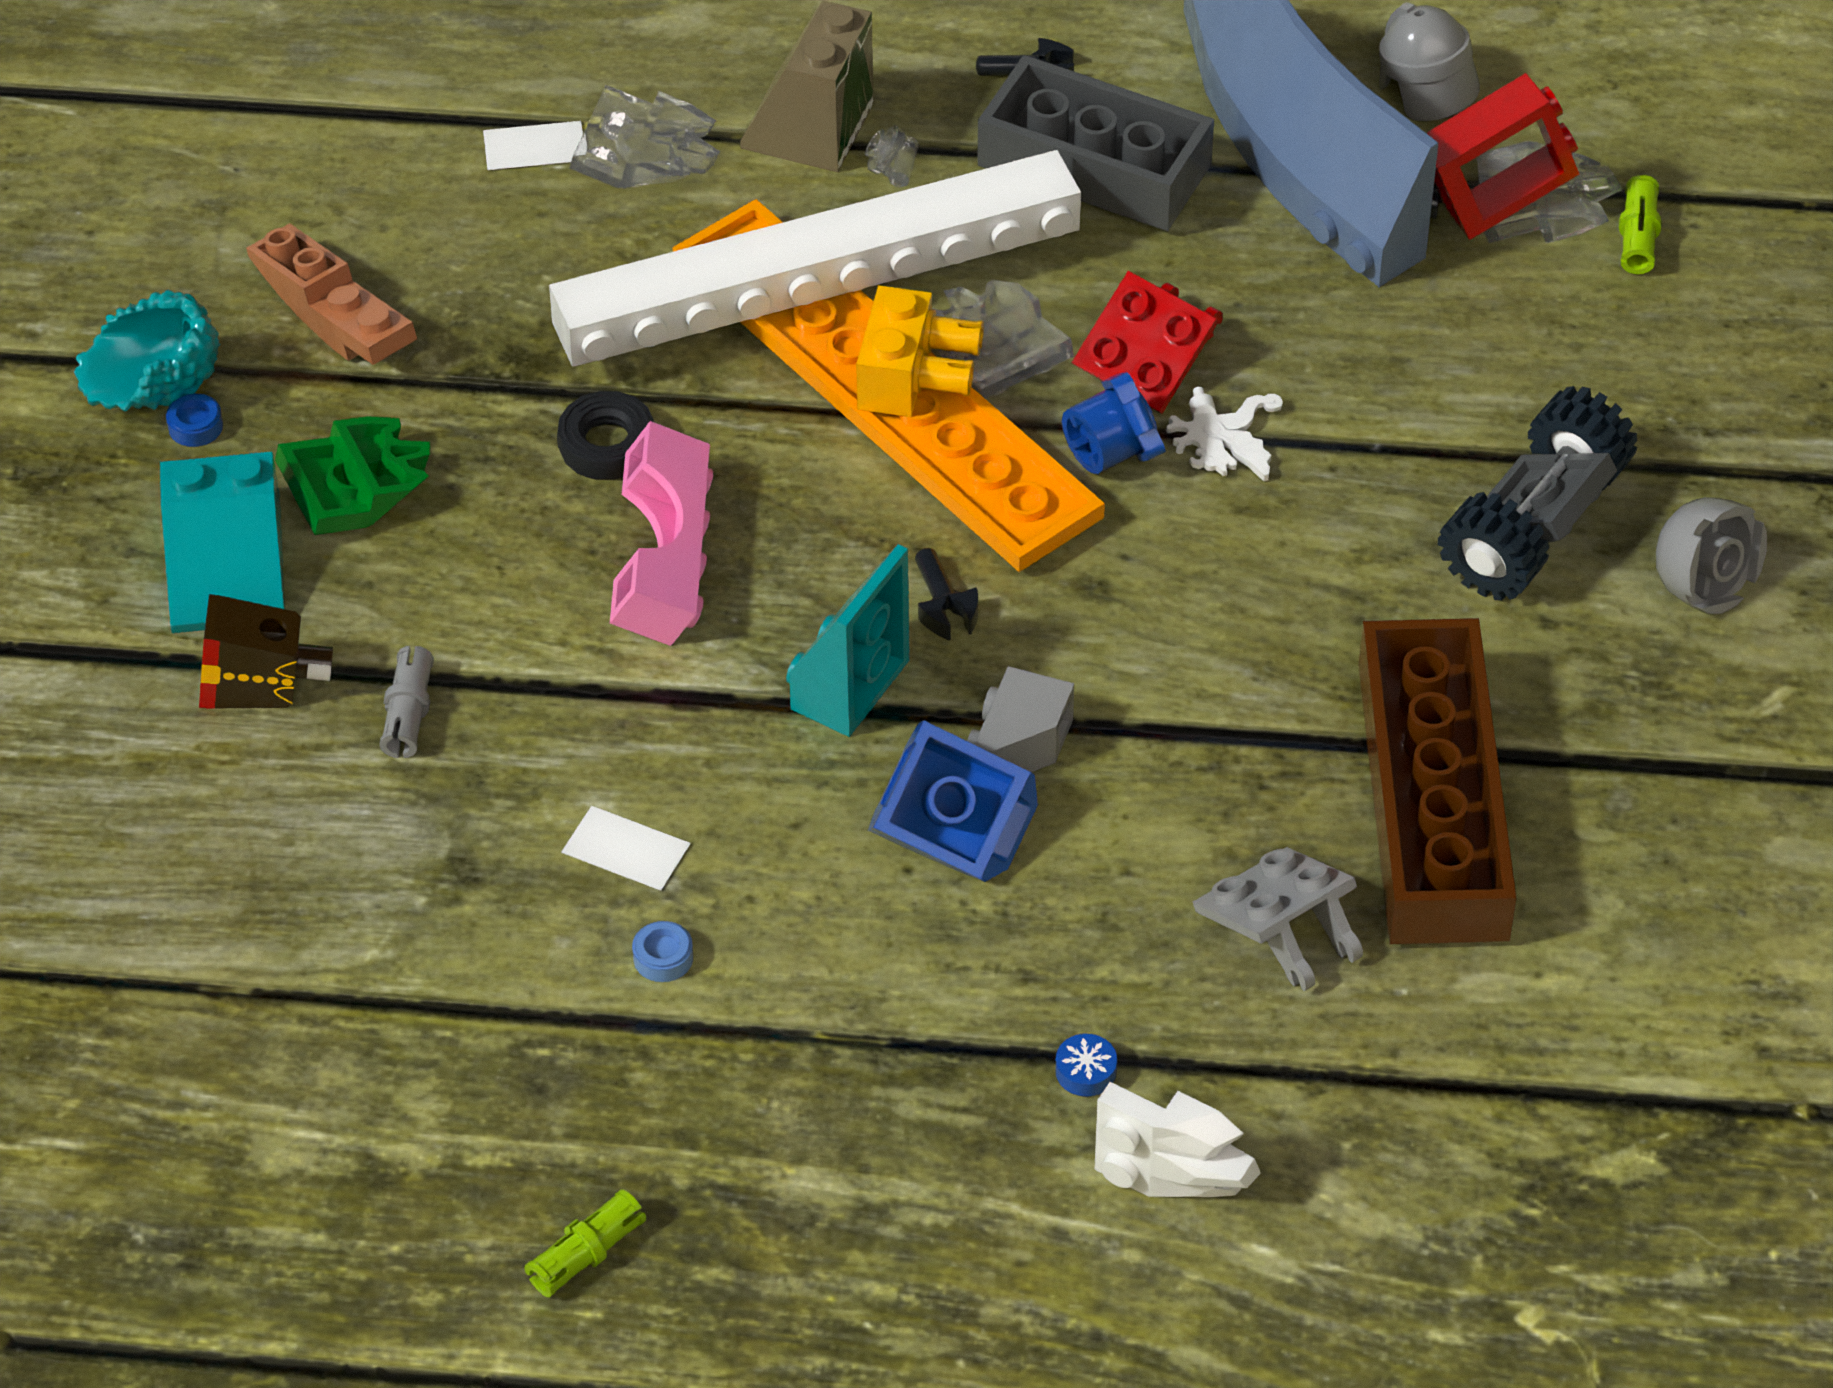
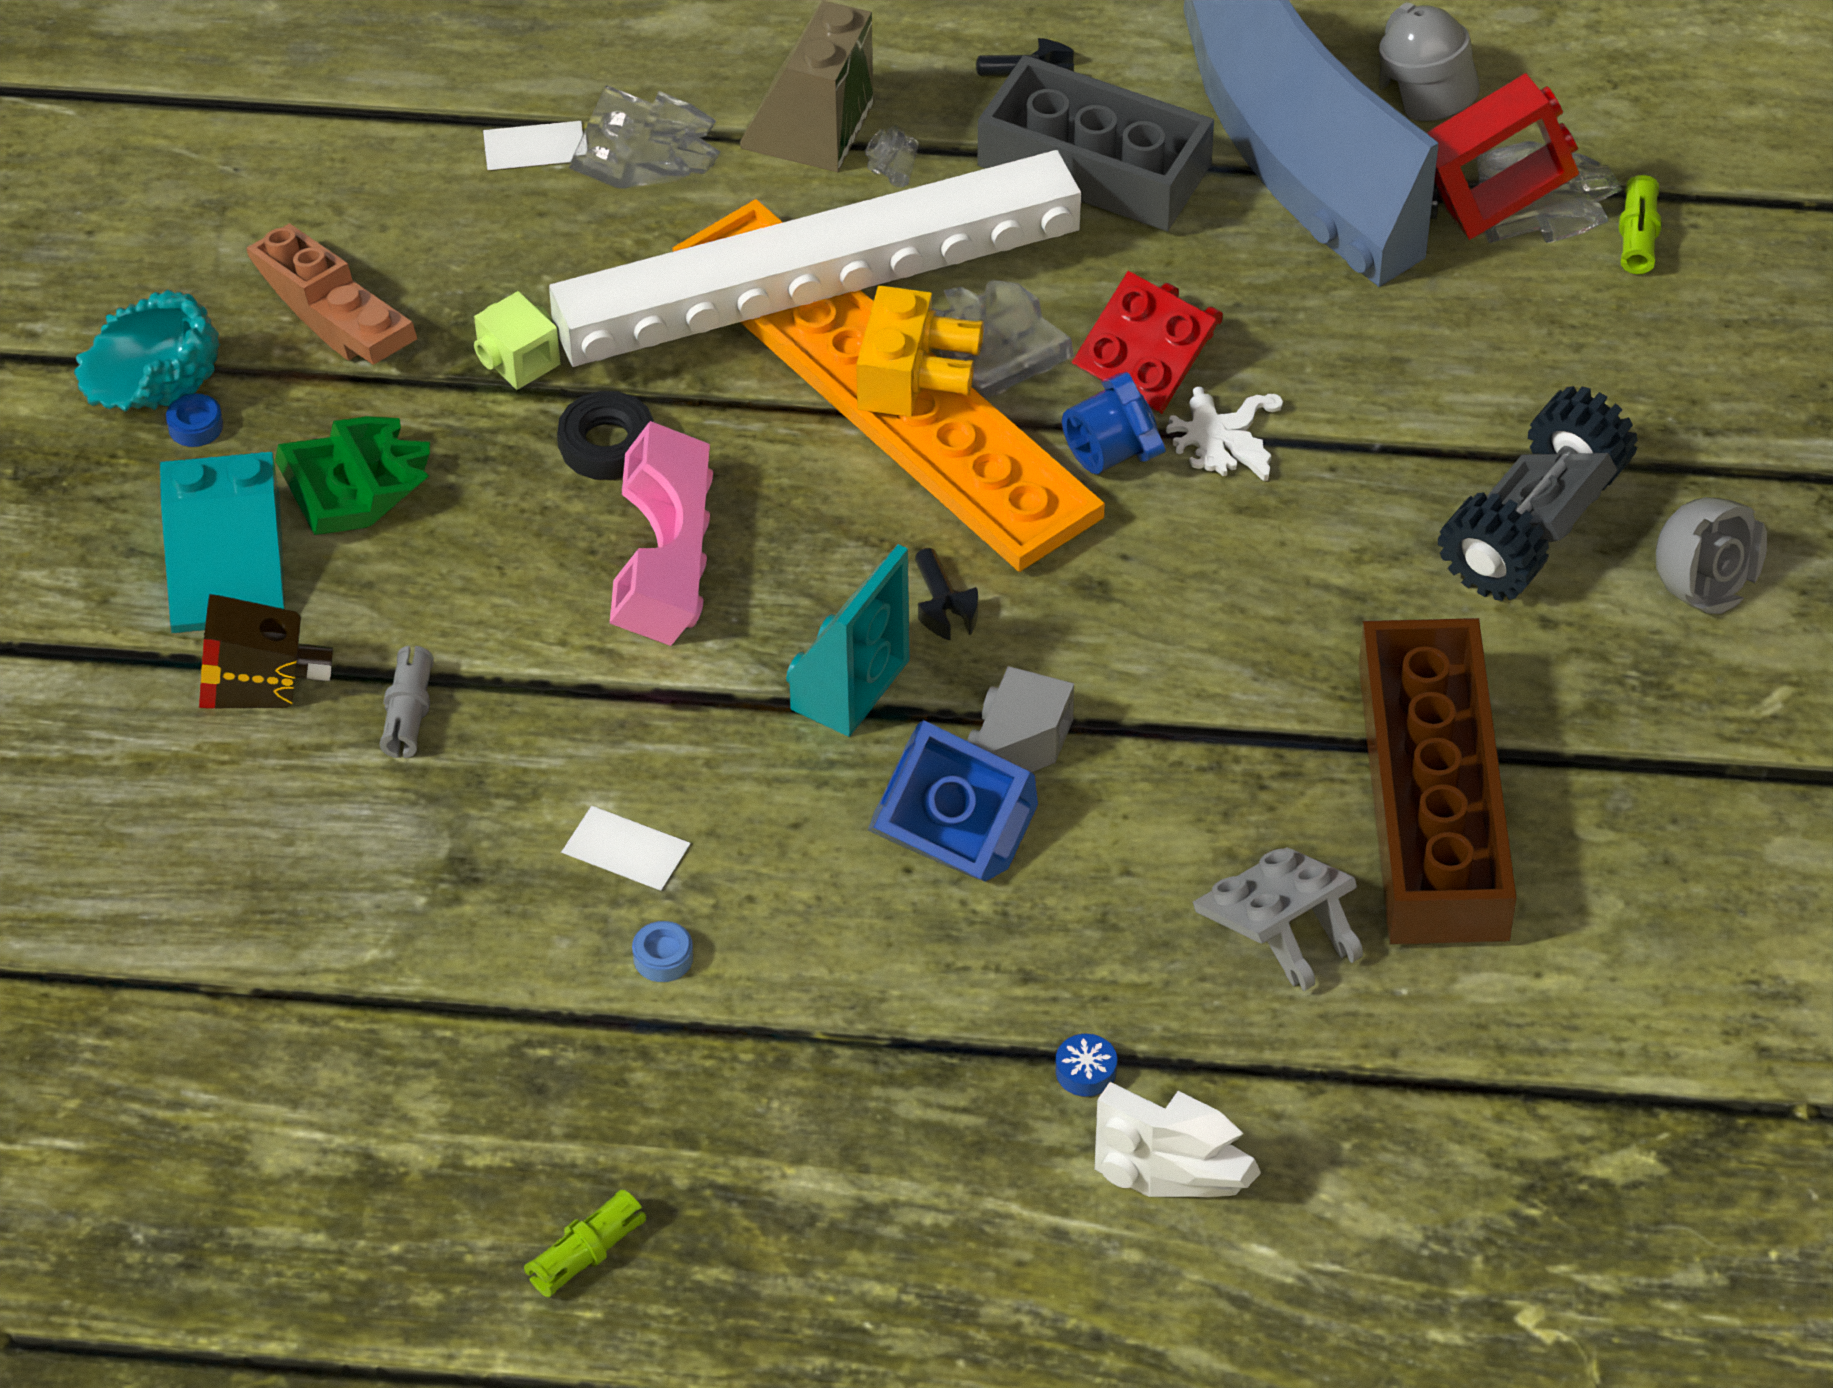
(517, 340): none -> yellowish green brick

